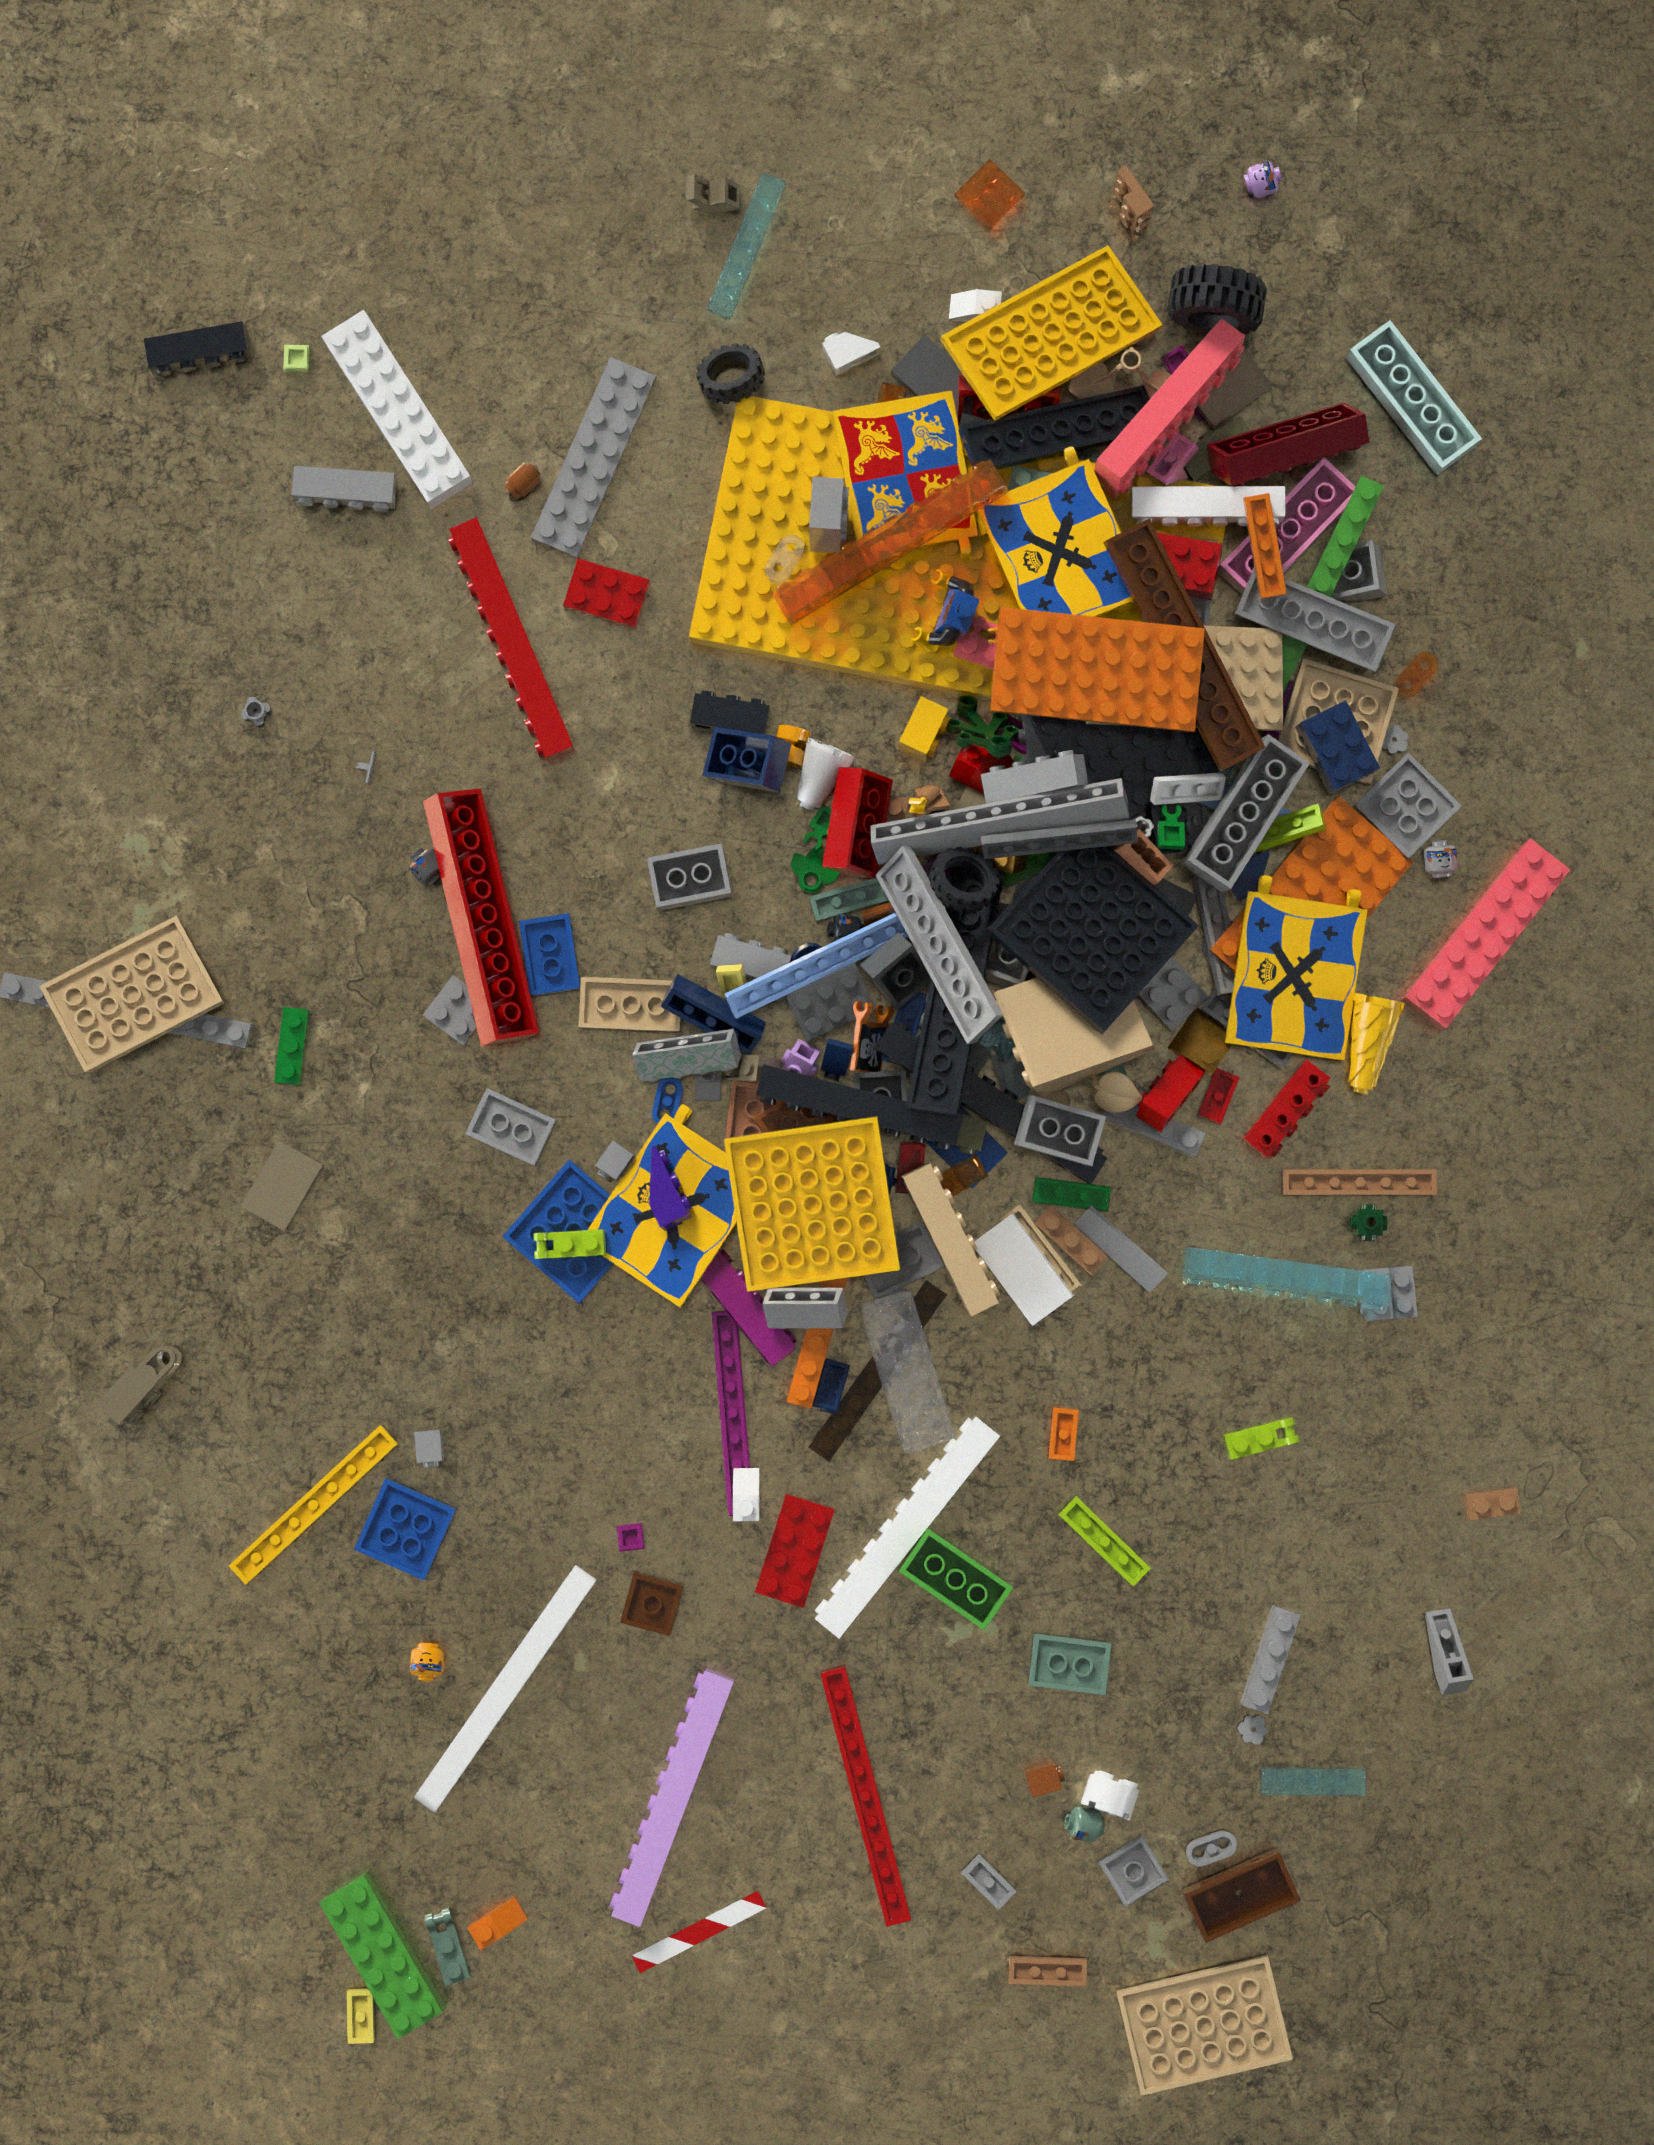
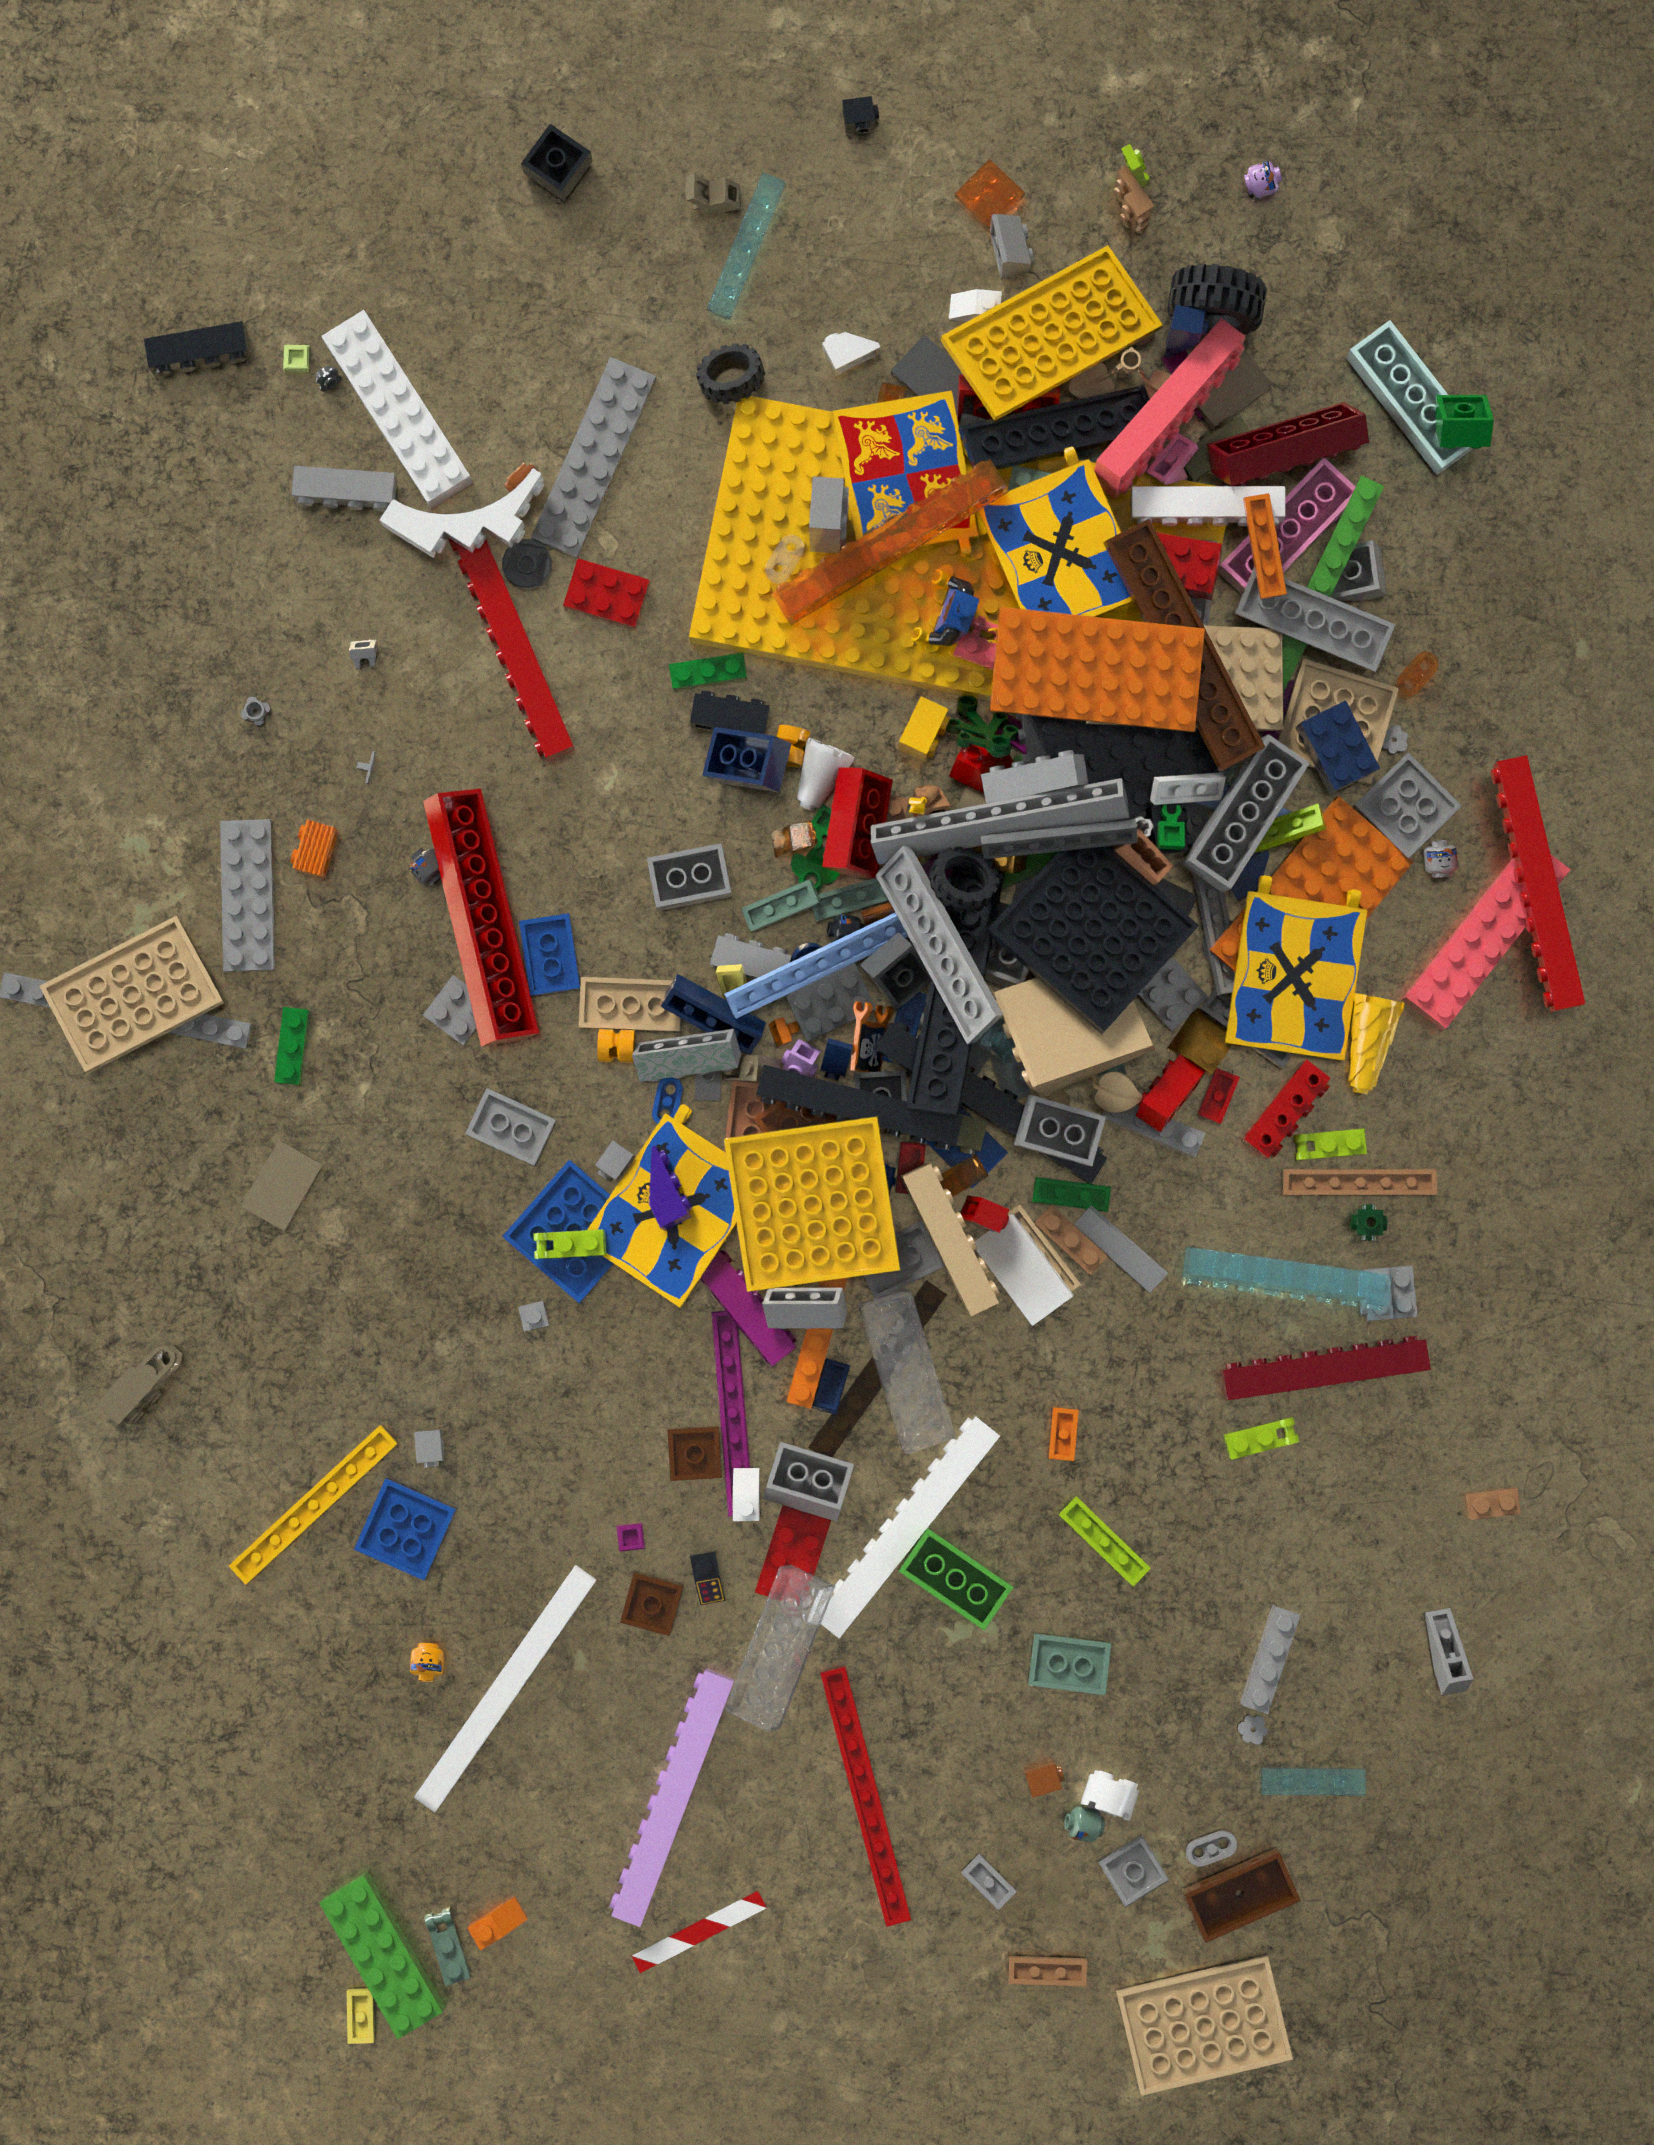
(247, 895): none -> light grey plate
(314, 849): none -> orange brick
(327, 378): none -> dark grey plate
(363, 649): none -> light grey tile
(467, 529): none -> white arch
(527, 564): none -> dark grey tile
(533, 1316): none -> light grey plate
(556, 162): none -> black brick
(615, 1045): none -> light orange wheel
(694, 1453): none -> reddish brown plate
(707, 671): none -> green plate
(707, 1577): none -> black slope
(779, 1648): none -> clear brick
(781, 905): none -> sand green plate
(782, 1032): none -> orange tile
(793, 838): none -> clear orange slope
(808, 1481): none -> light grey brick
(859, 114): none -> black brick
(985, 1213): none -> red slope
(1010, 245): none -> light grey slope
(1135, 164): none -> lime plate
(1185, 330): none -> dark blue slope
(1325, 1369): none -> dark red brick
(1331, 1144): none -> lime plate
(1463, 421): none -> green slope
(1538, 884): none -> red brick

